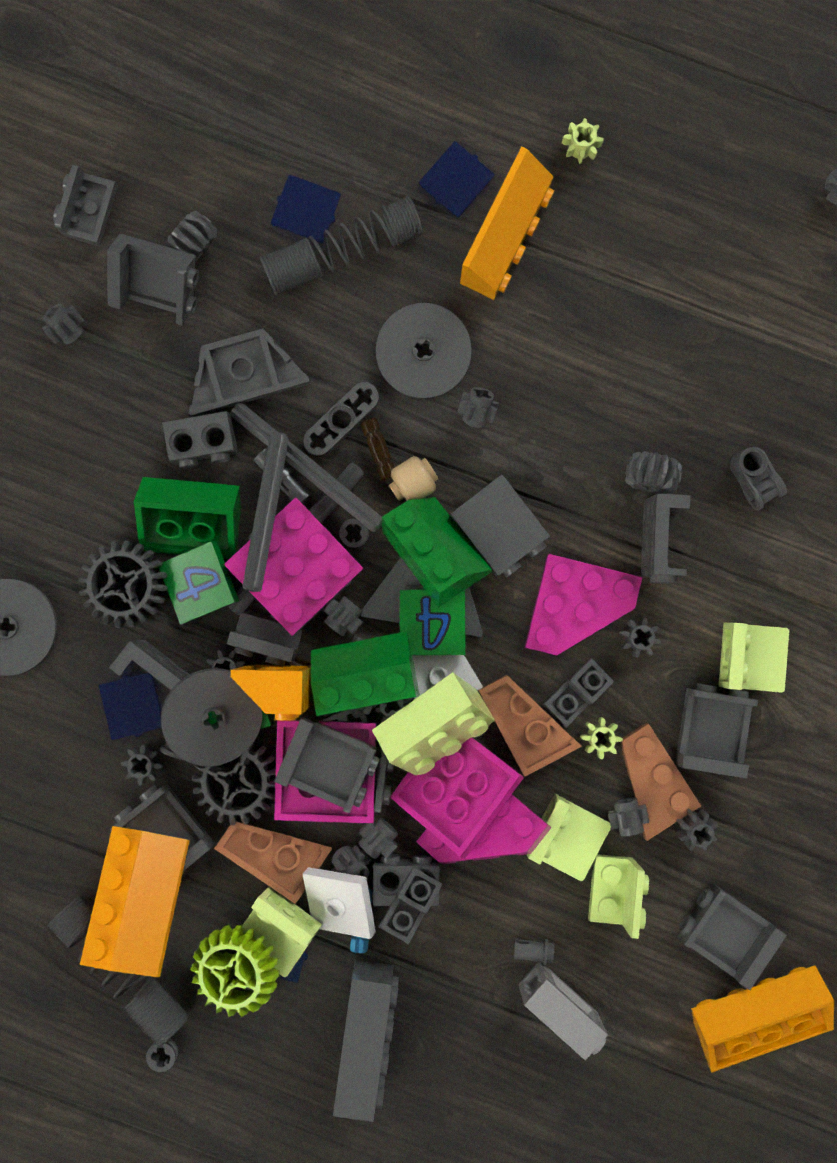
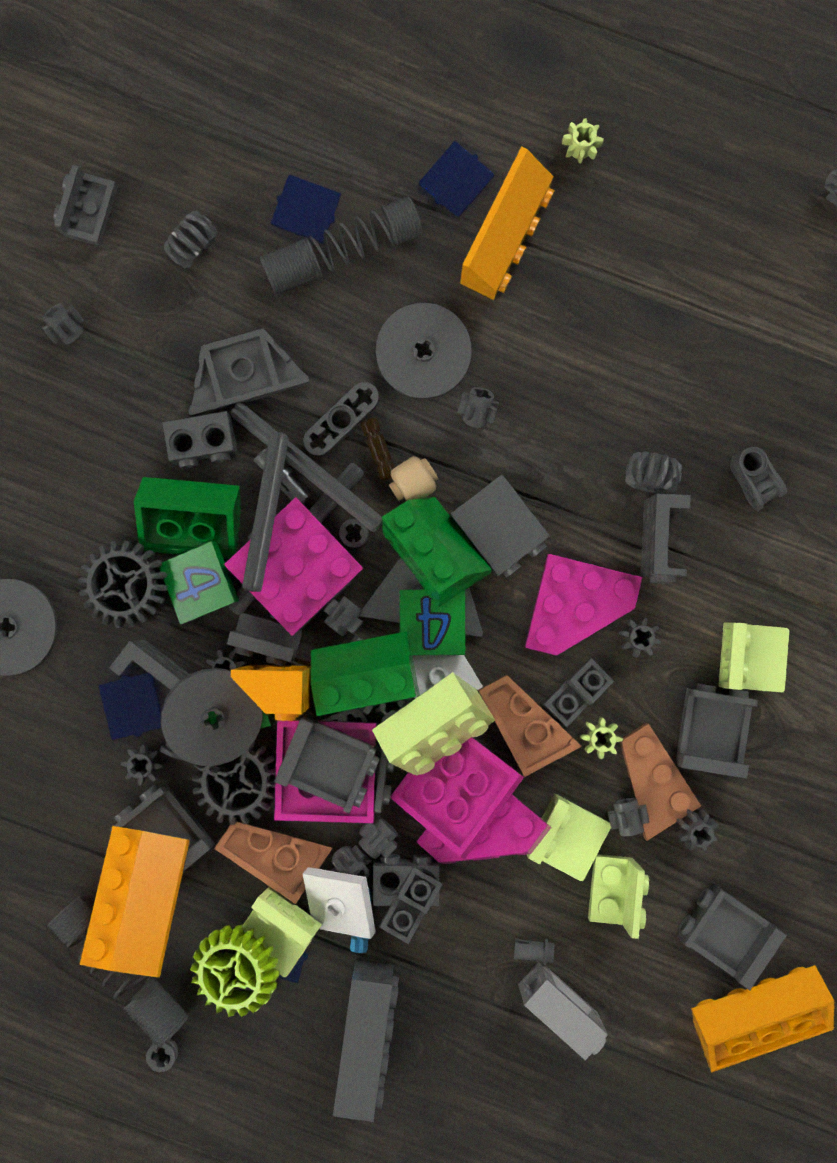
(151, 276): dark grey panel -> none

